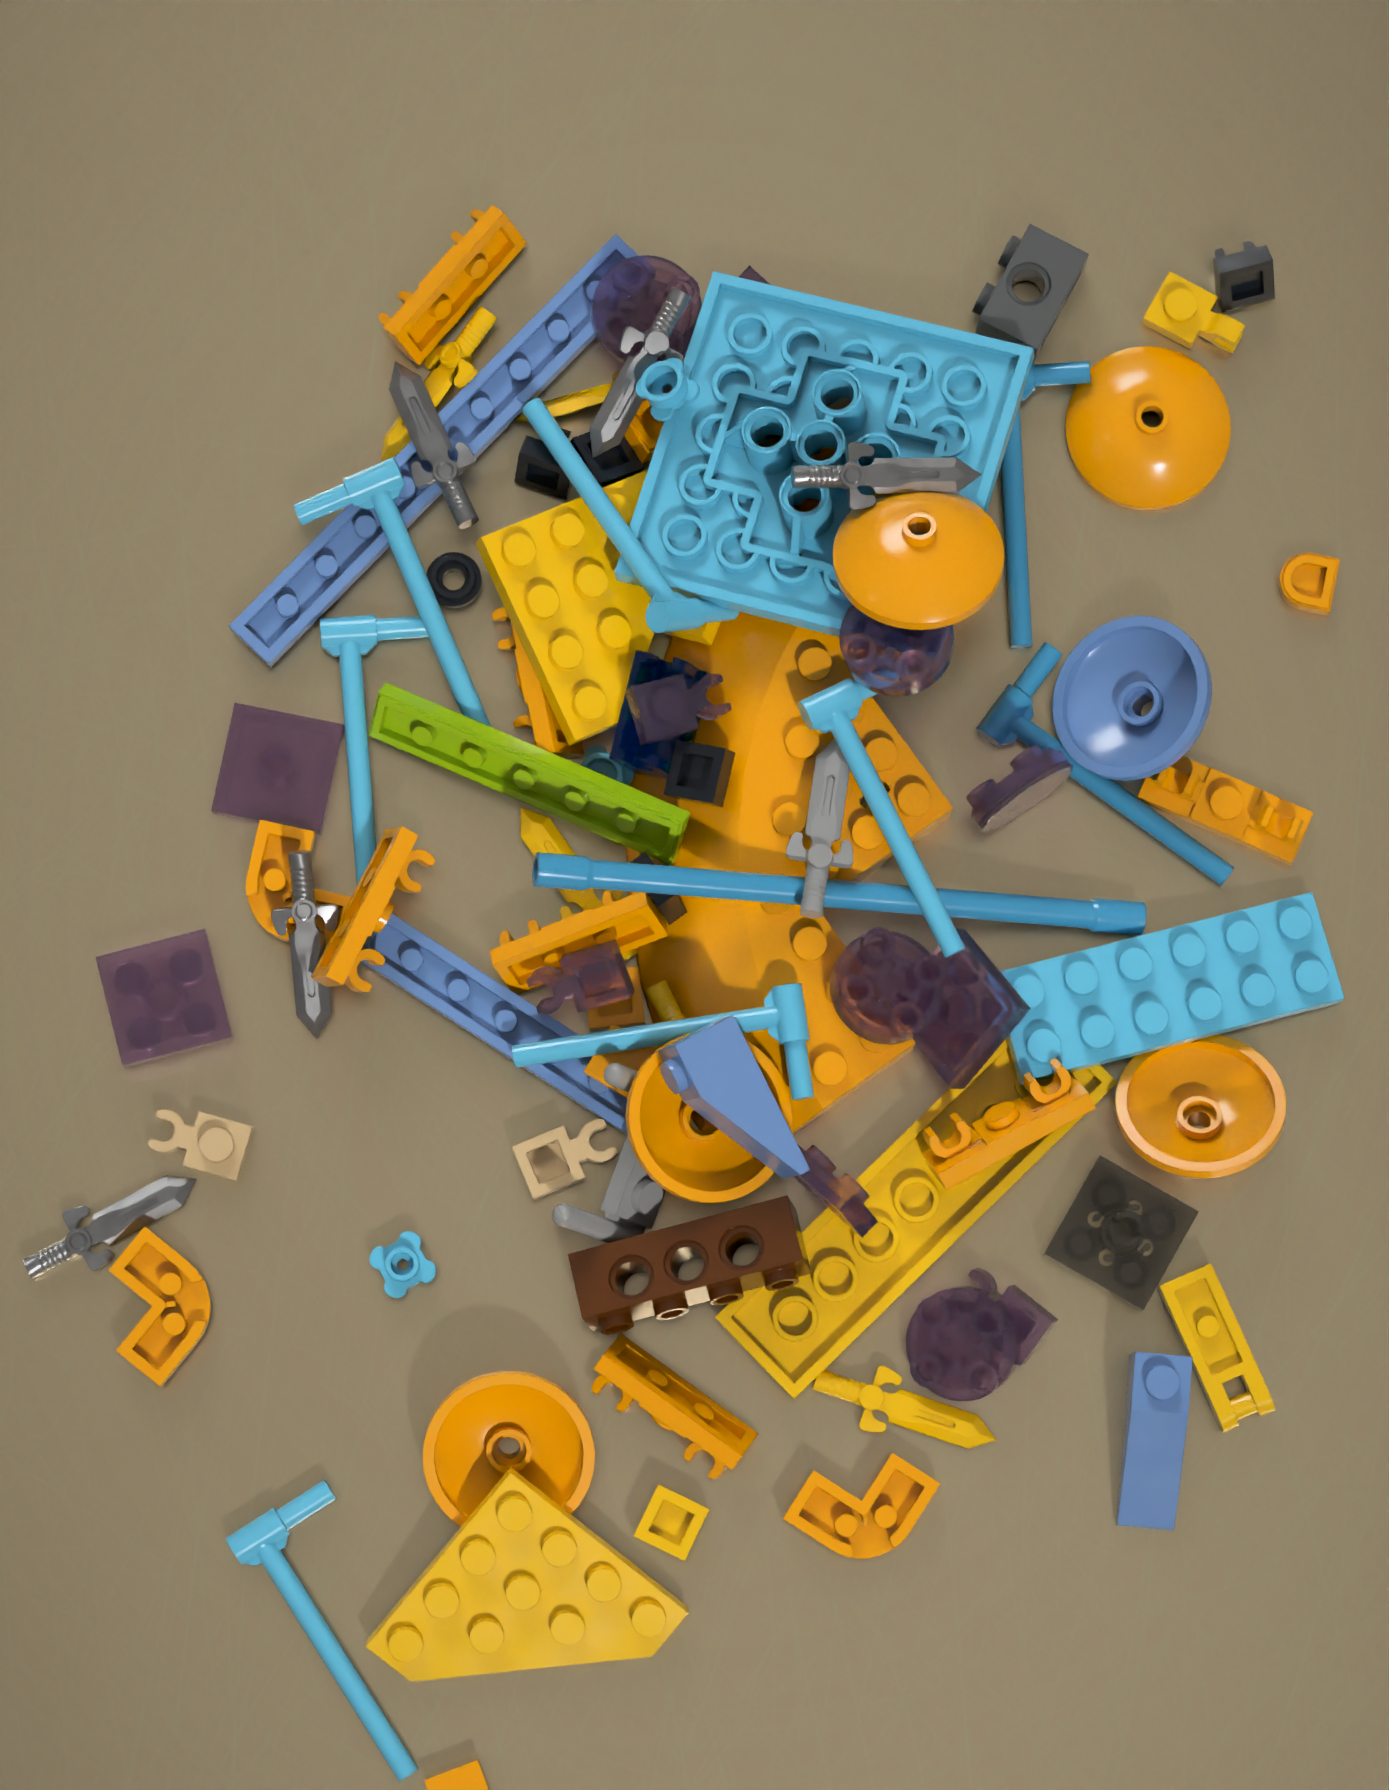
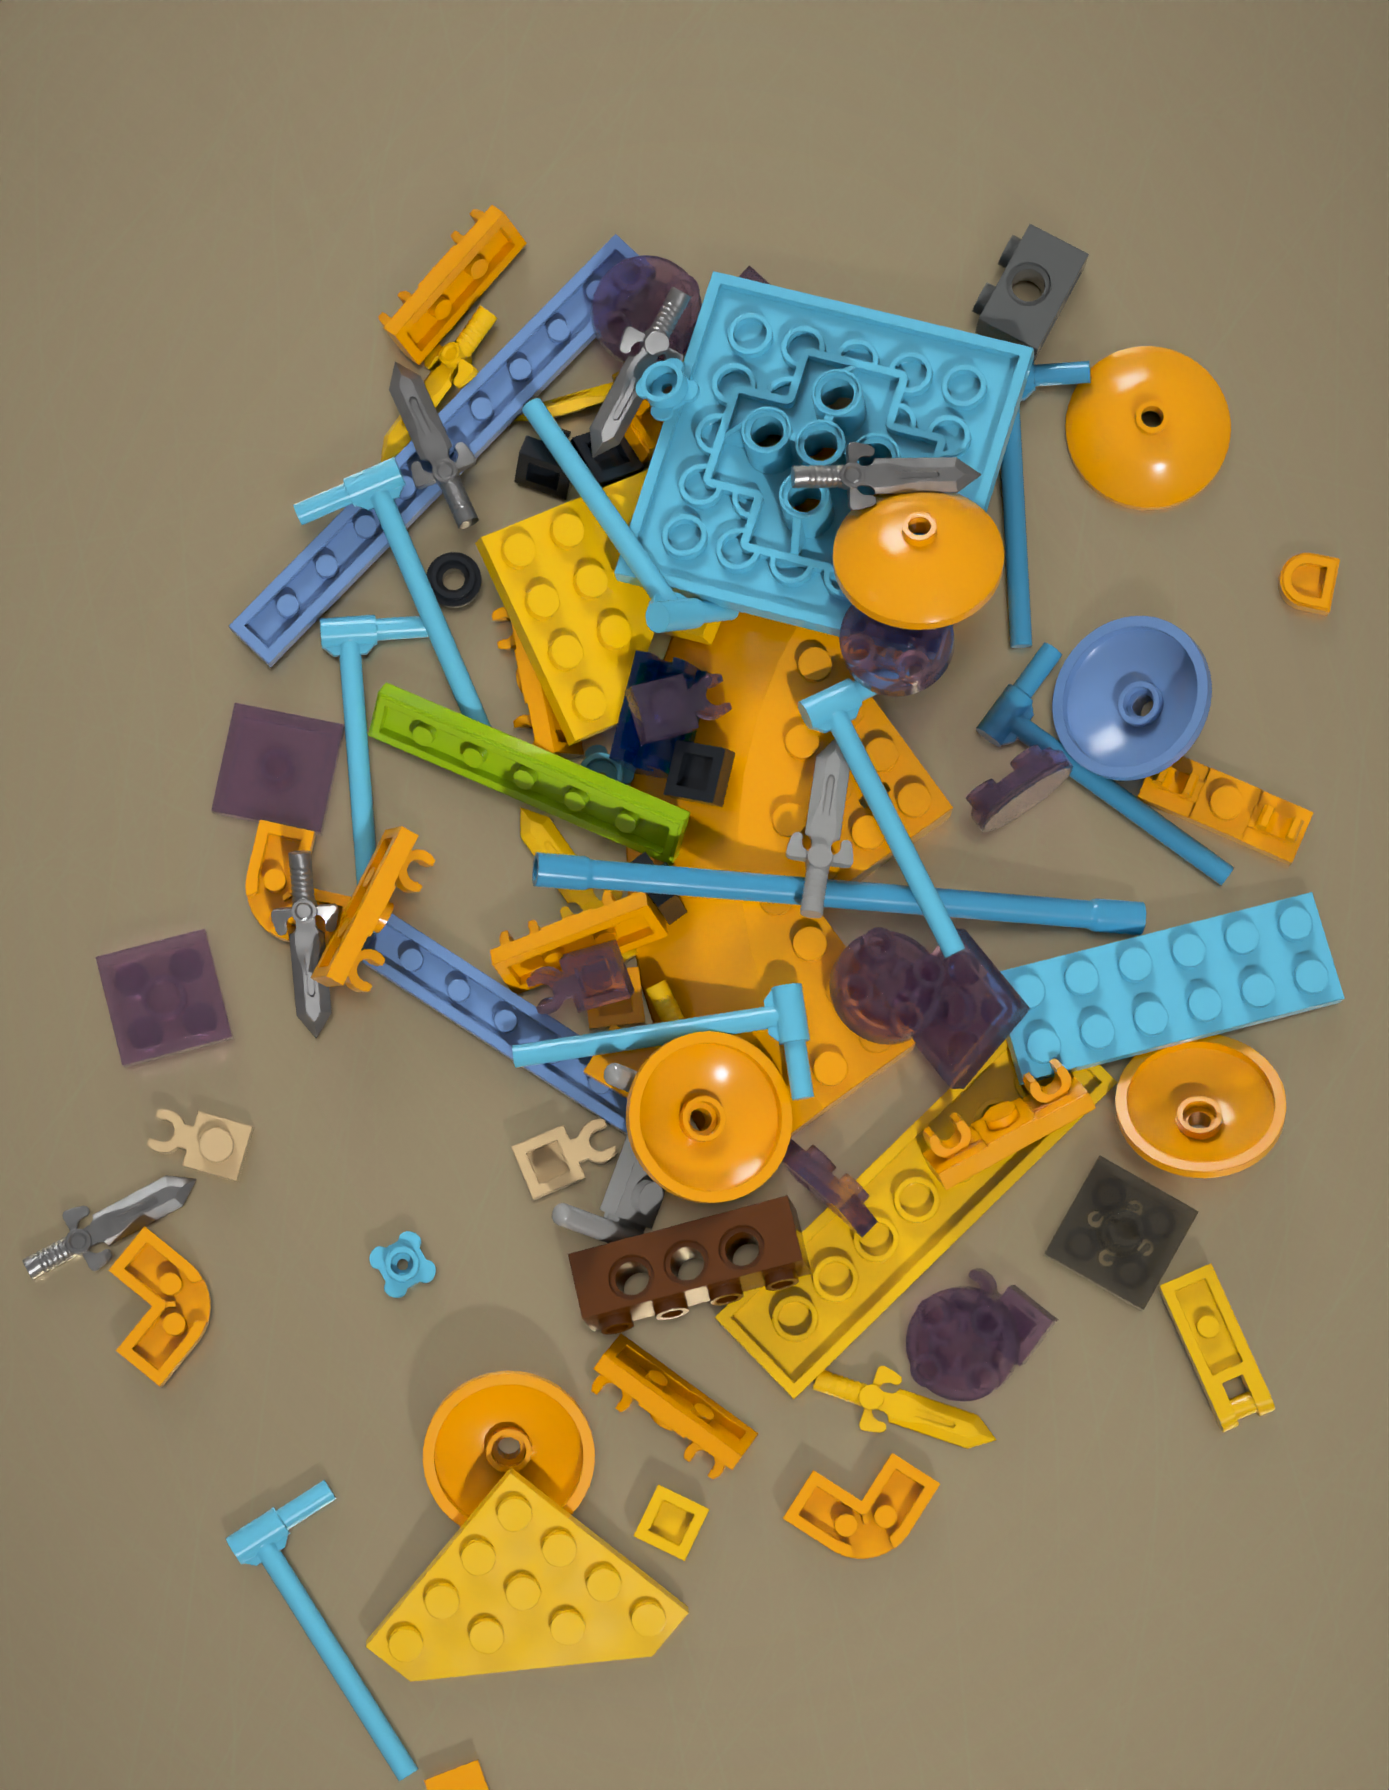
(726, 1087): medium blue slope -> none
(1153, 1439): medium blue slope -> none
(1185, 312): yellow plate -> none
(1243, 277): black tile -> none

